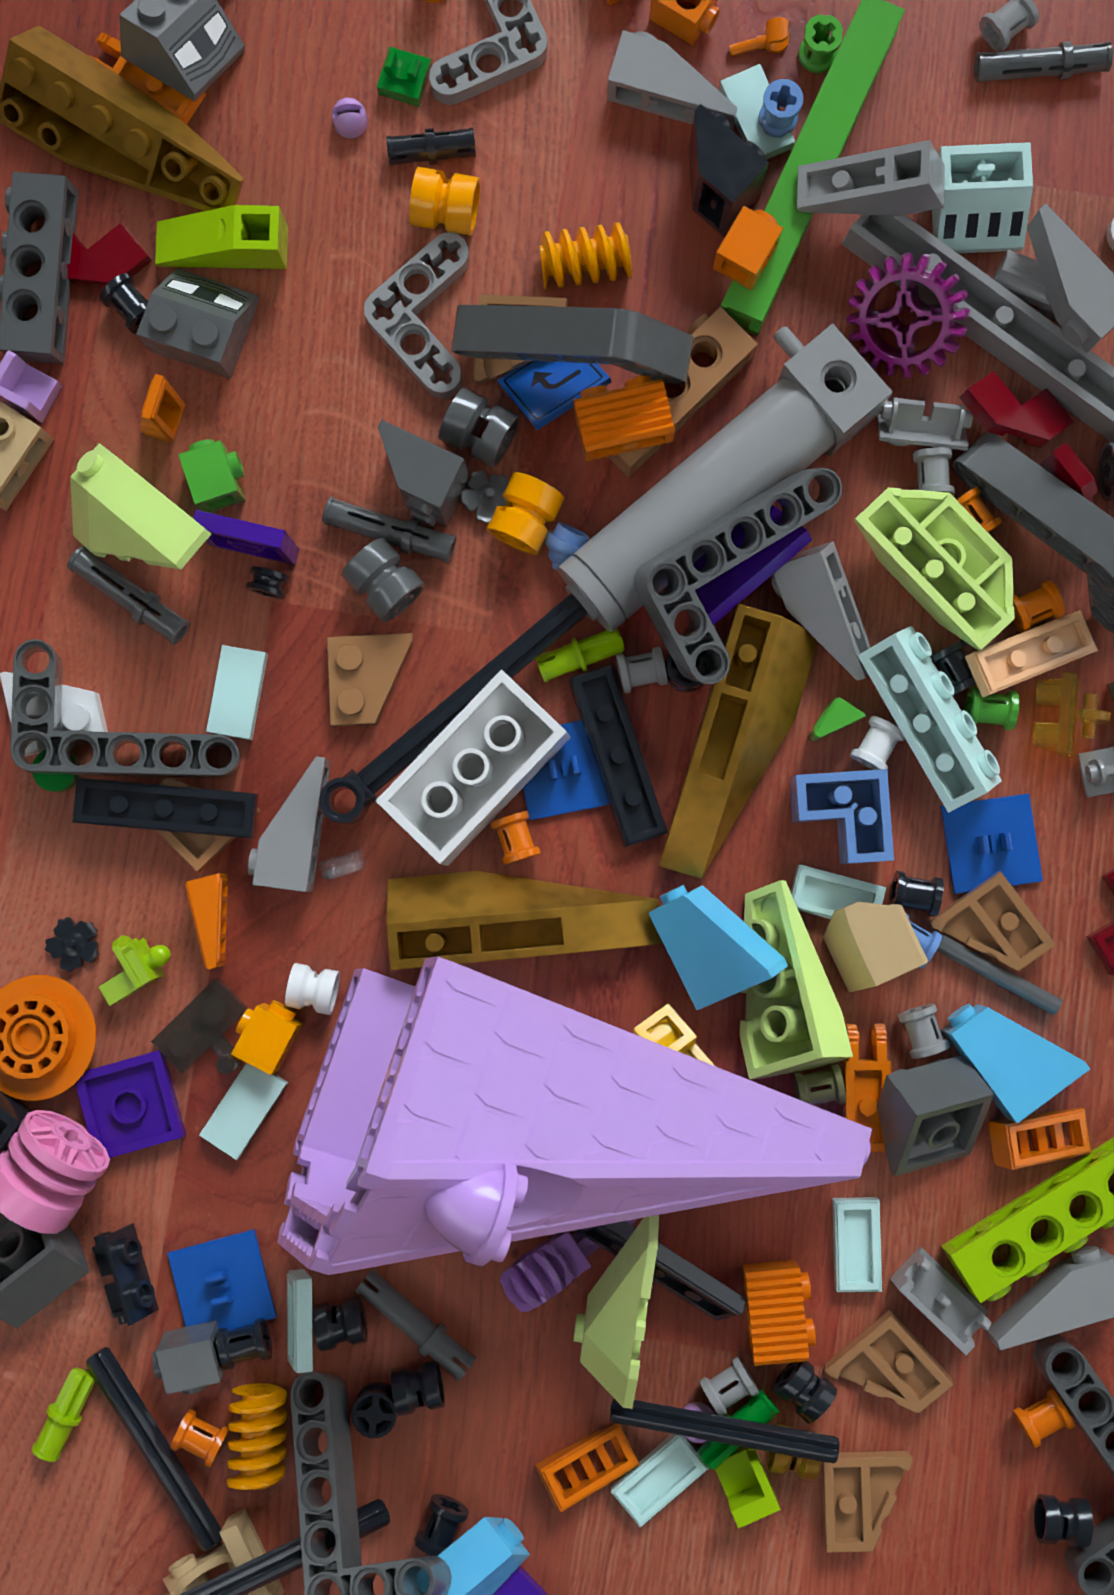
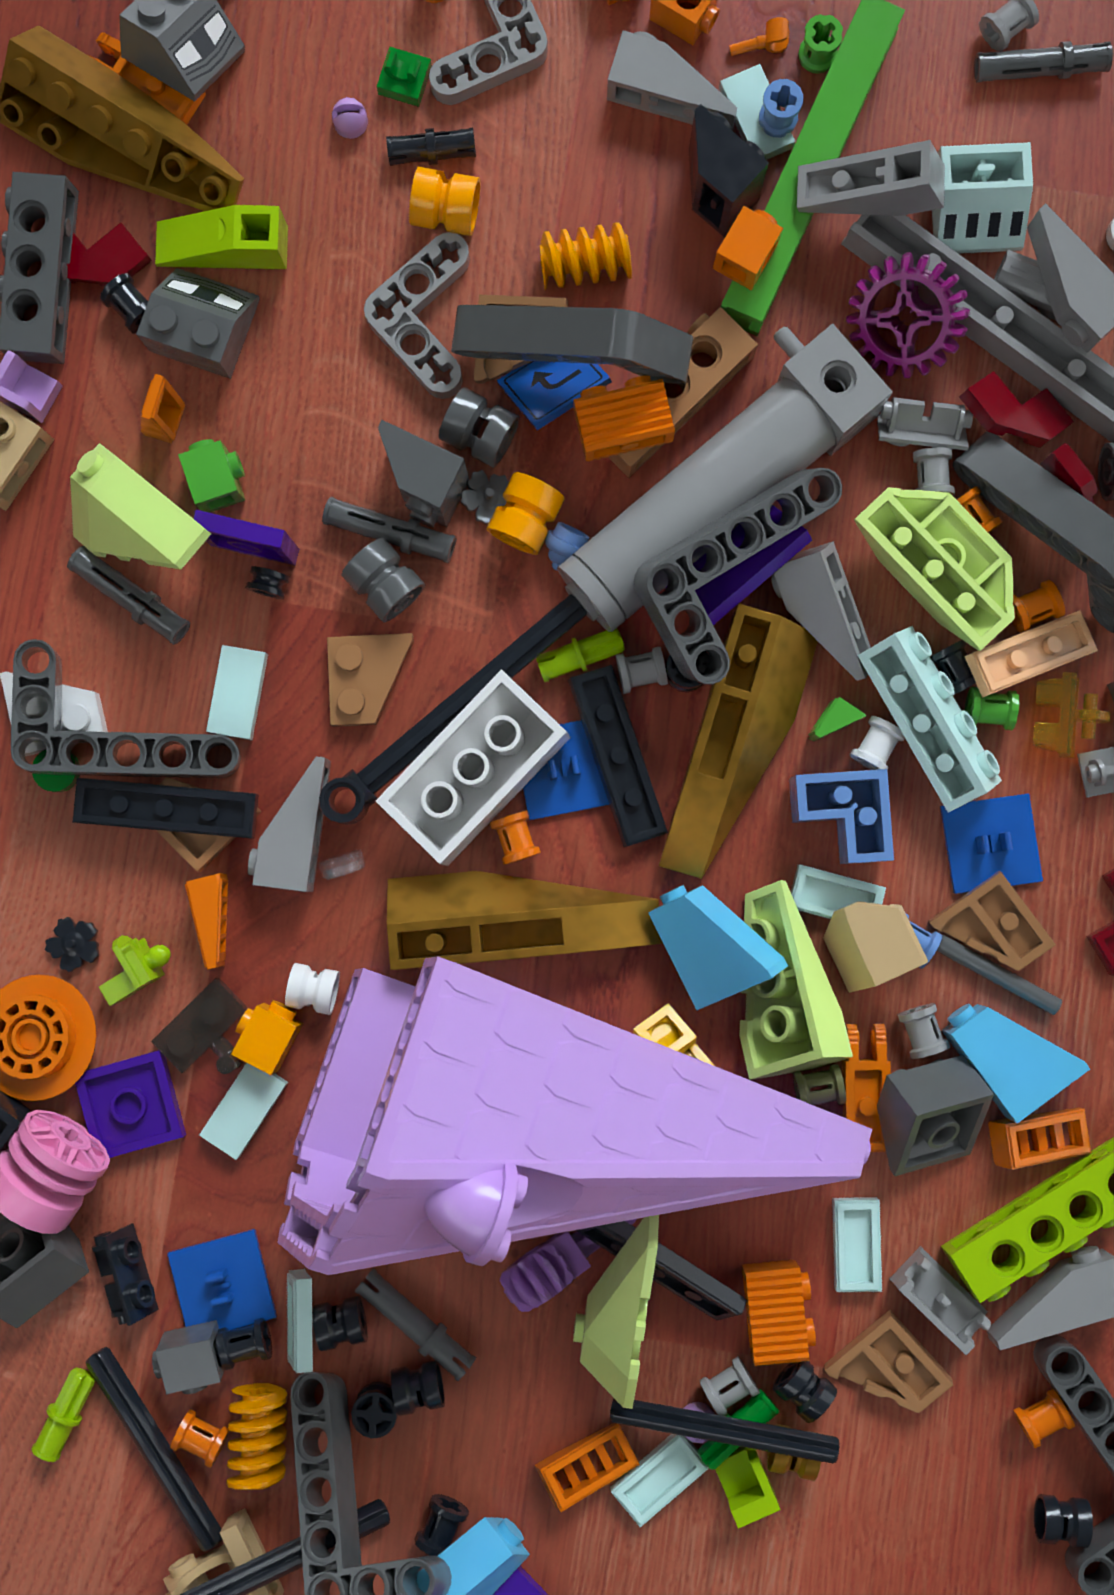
(858, 1497): medium nougat wing -> none
(917, 893): black bush -> none

